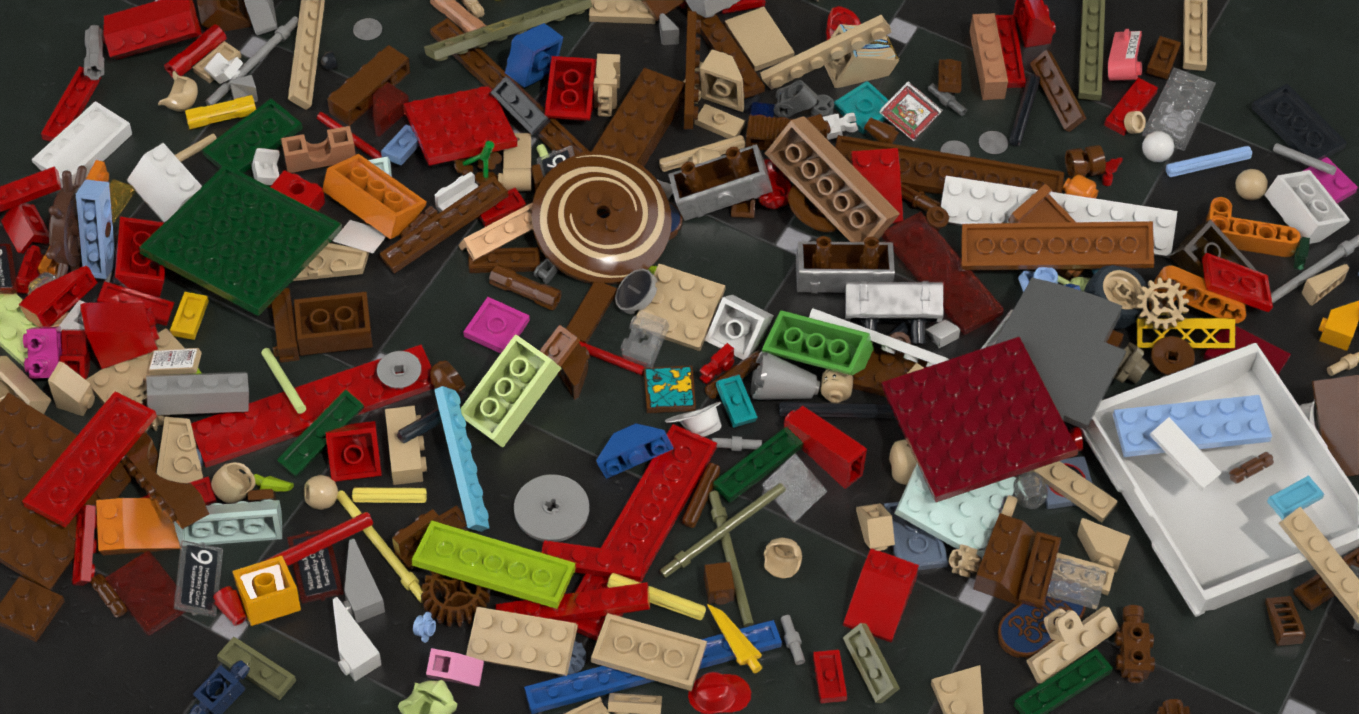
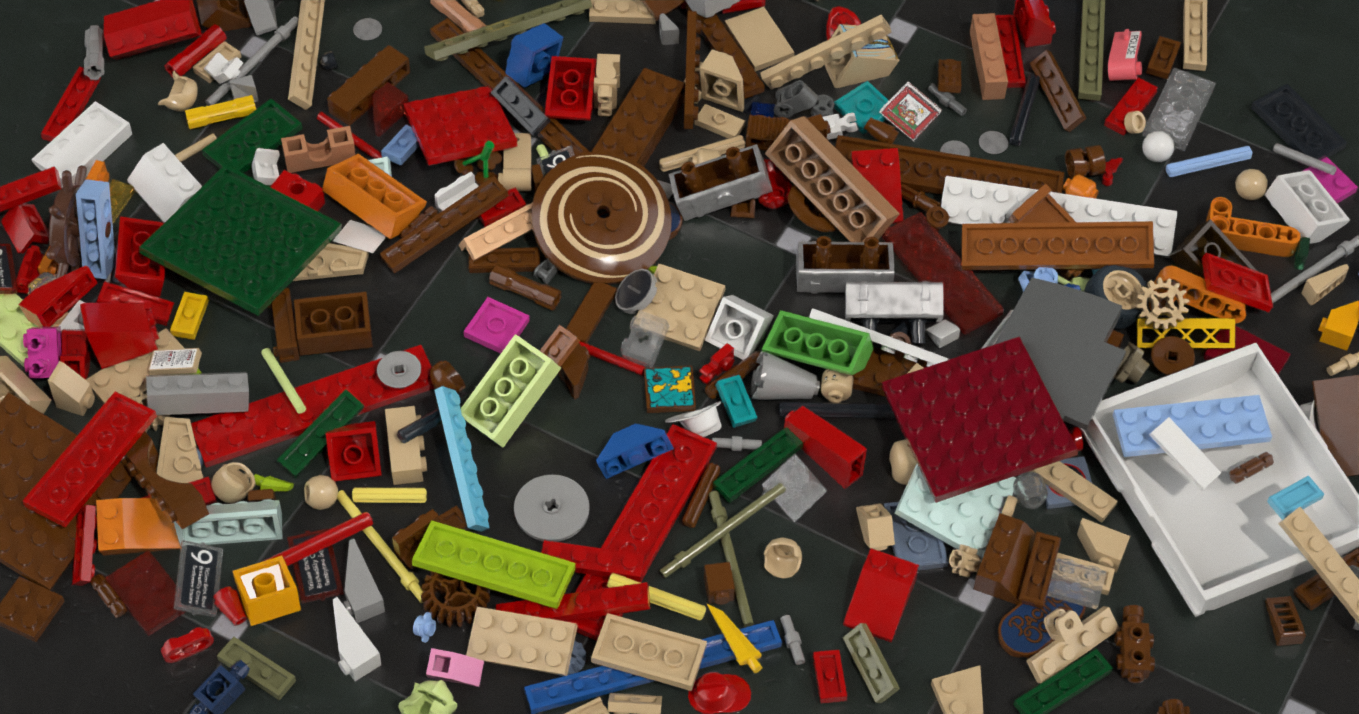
(187, 645): none -> red plate

